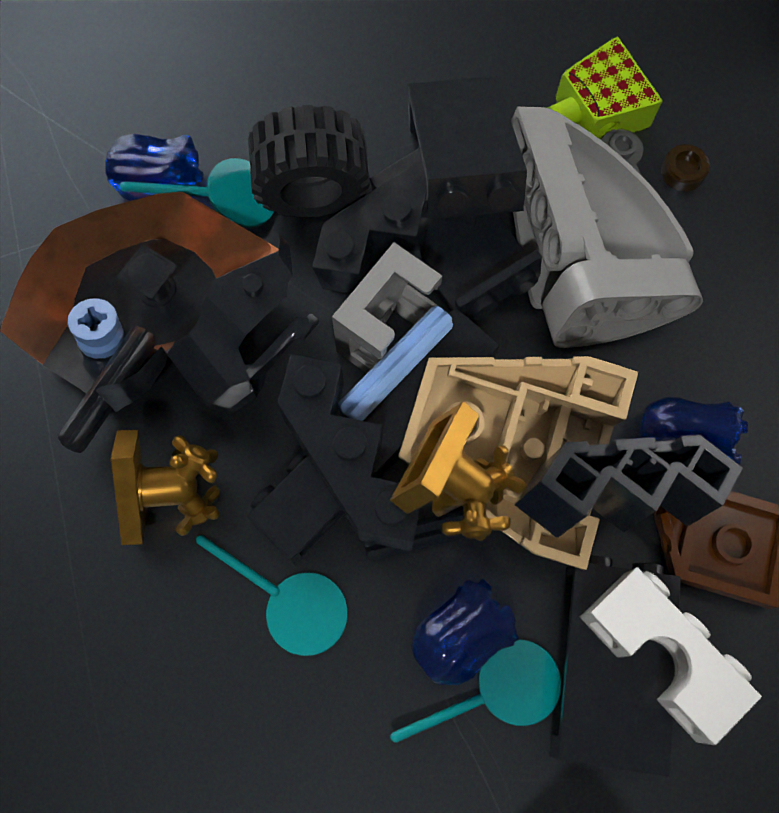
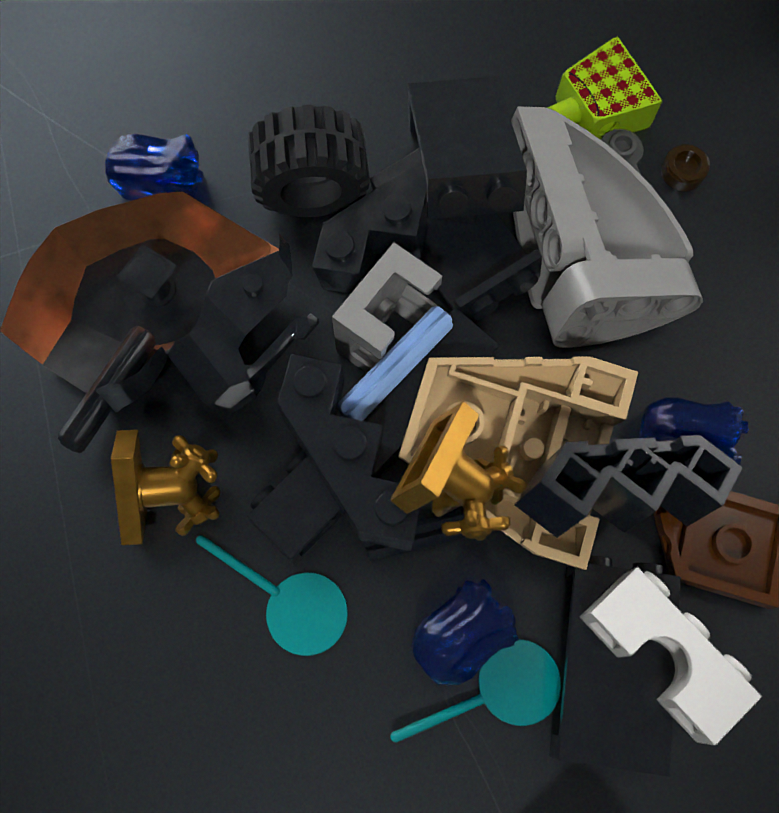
(106, 335): medium blue wheel -> none
(226, 188): teal piece -> none

